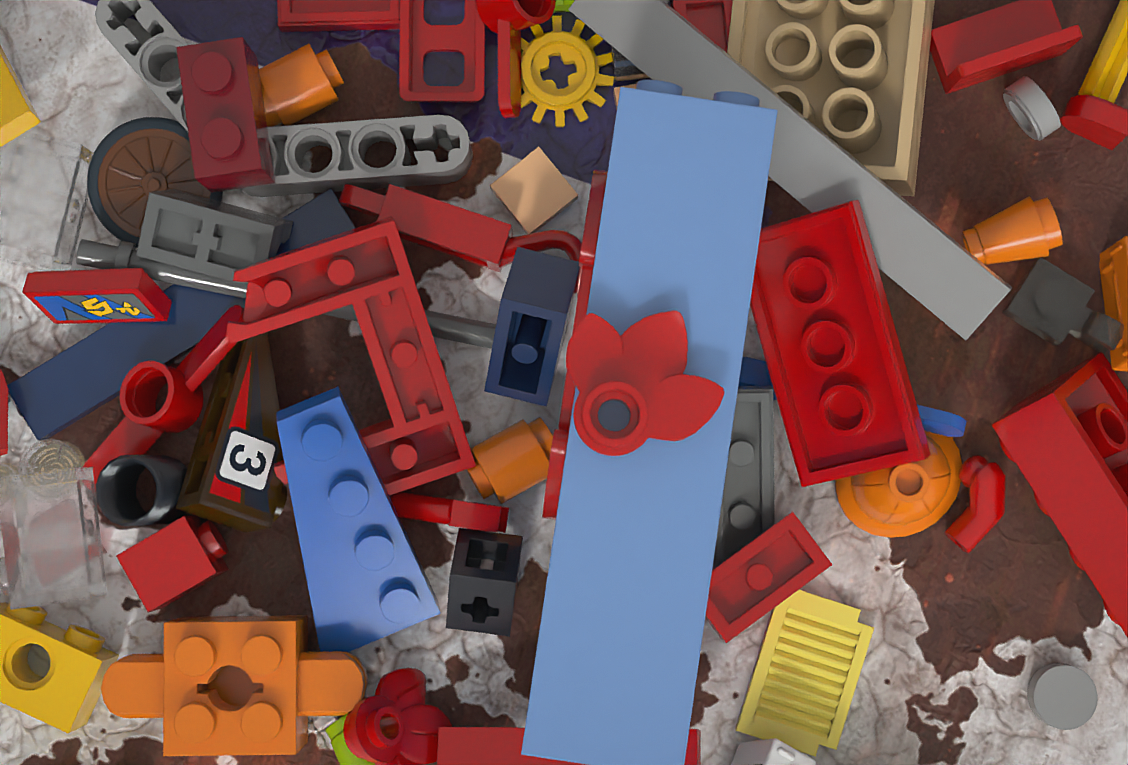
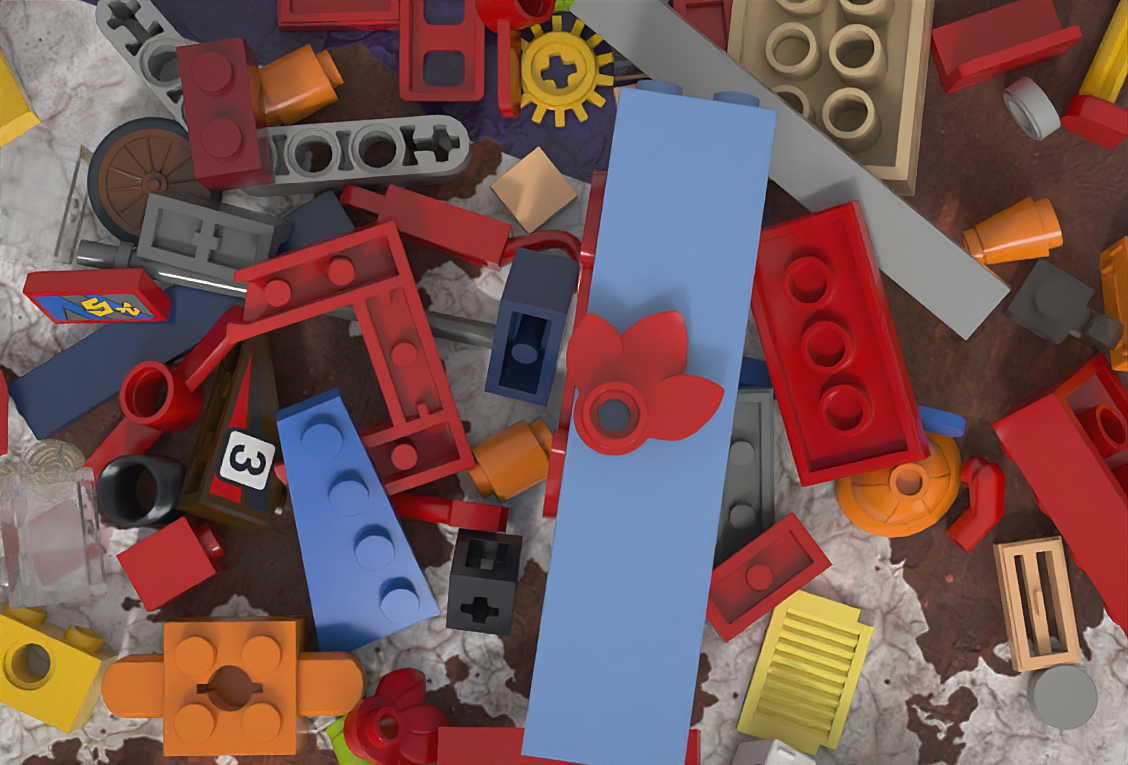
(1012, 606): none -> light nougat tile

